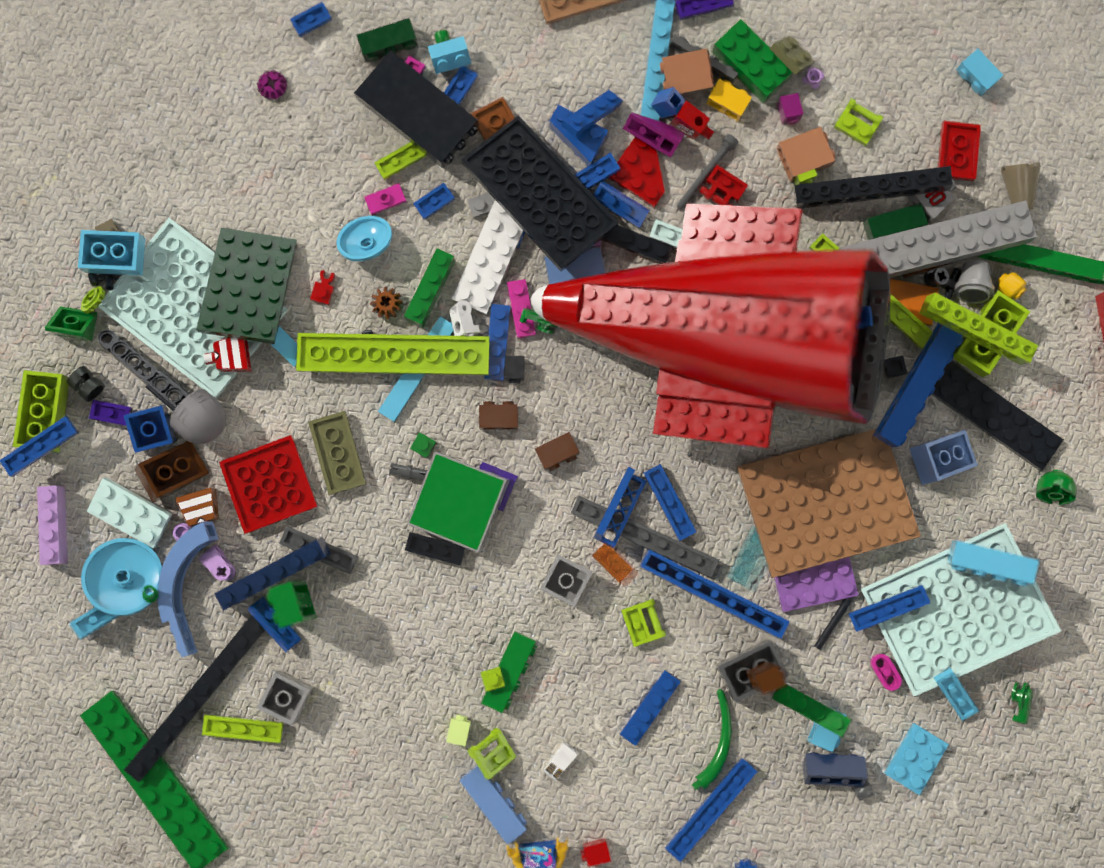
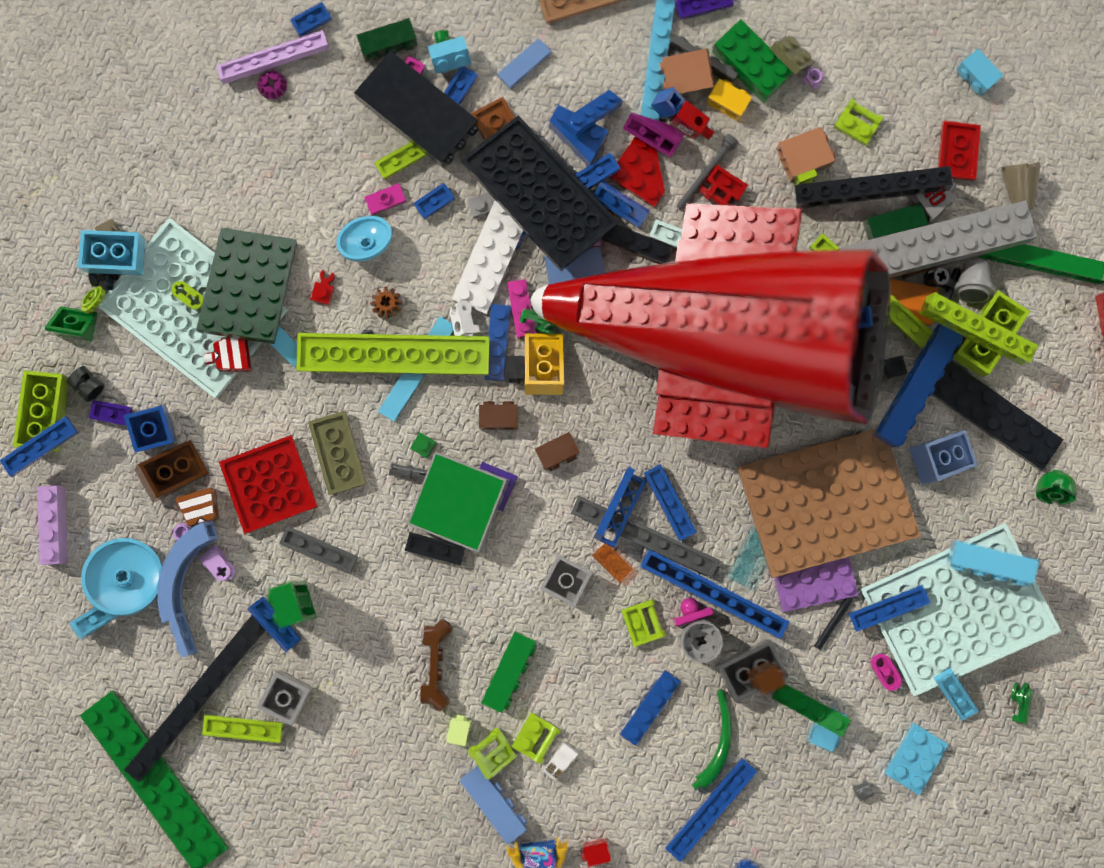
(129, 512): light aqua plate -> none
(150, 598): green pin -> none
(190, 292): none -> lime beam
(195, 415): piece -> none
(272, 57): none -> lavender plate
(272, 573): dark blue brick -> none
(429, 288): green brick -> none
(431, 692): none -> reddish brown plate
(492, 678): lime plate -> none
(524, 63): none -> medium blue tile
(530, 734): none -> lime plate
(544, 364): none -> yellow slope
(691, 612): none -> dark pink tile
(705, 651): none -> light grey wheel
(790, 109): magenta brick -> none
(834, 770): dark blue brick -> none
(1012, 285): yellow head -> none

